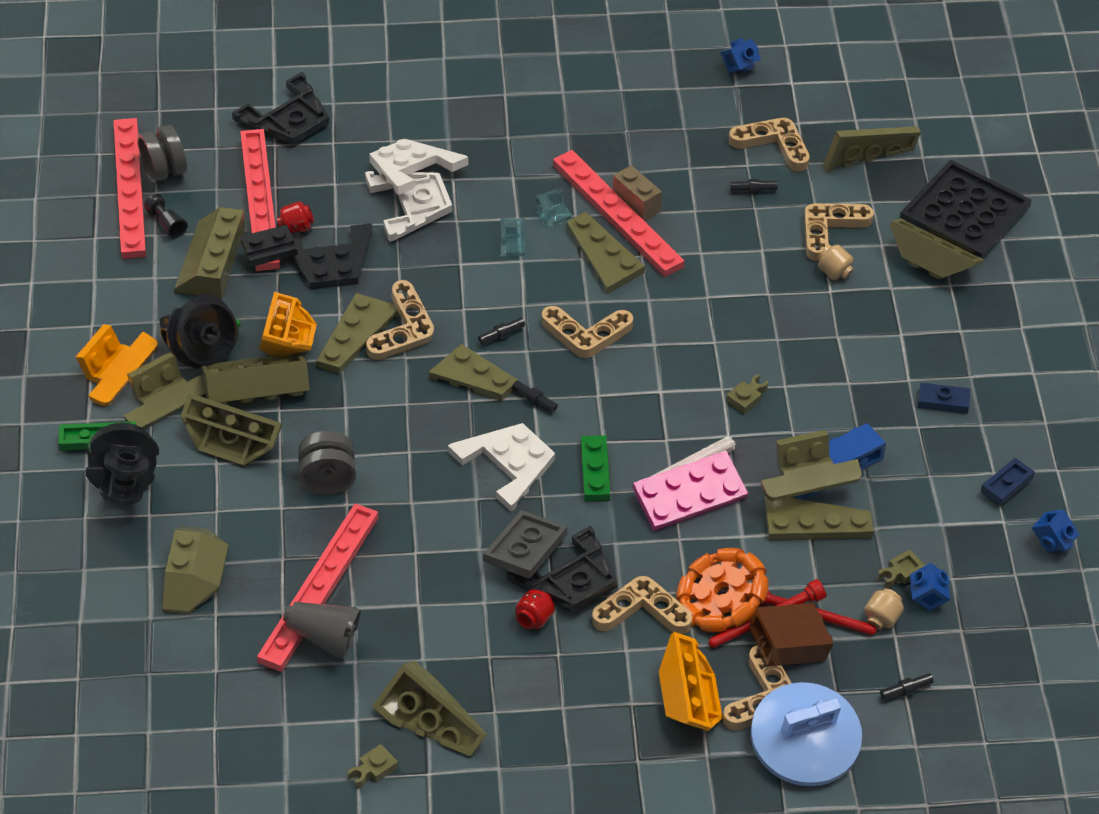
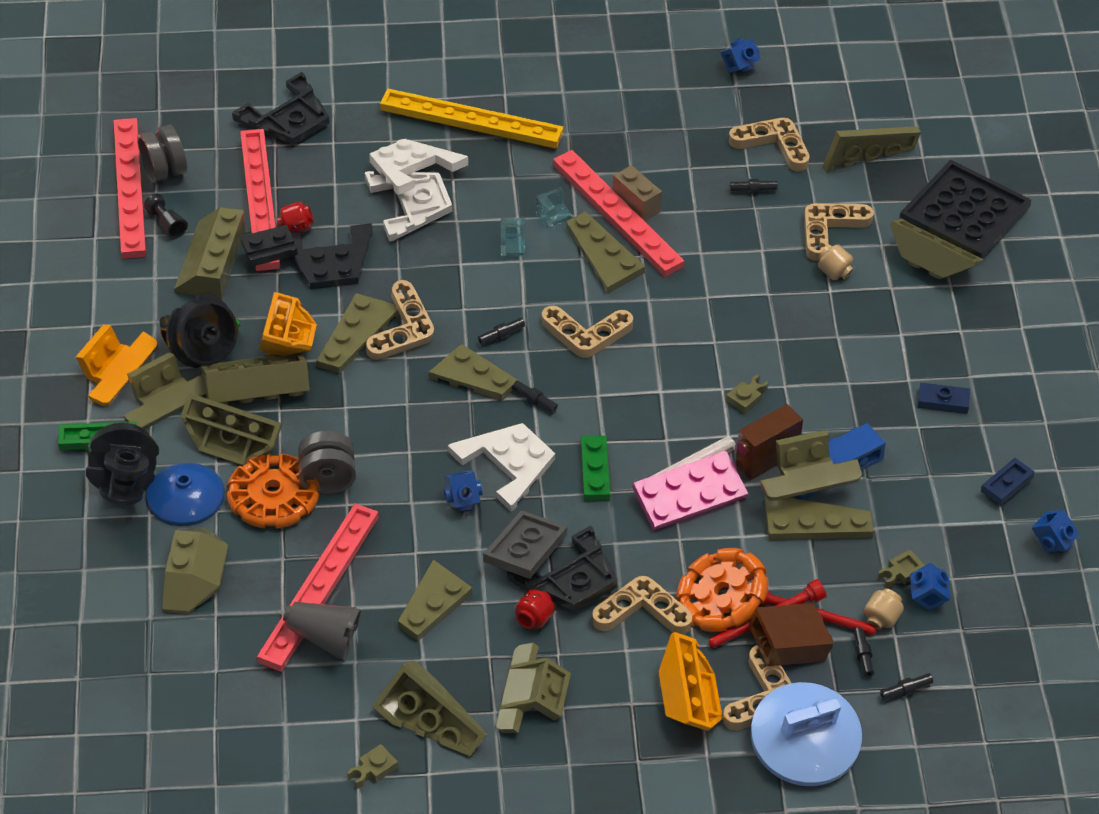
(185, 494): none -> blue dish
(269, 502): none -> orange plate
(433, 601): none -> olive wing
(456, 483): none -> blue brick
(472, 118): none -> yellow plate
(531, 685): none -> olive plate
(757, 441): none -> reddish brown brick
(863, 652): none -> black bar

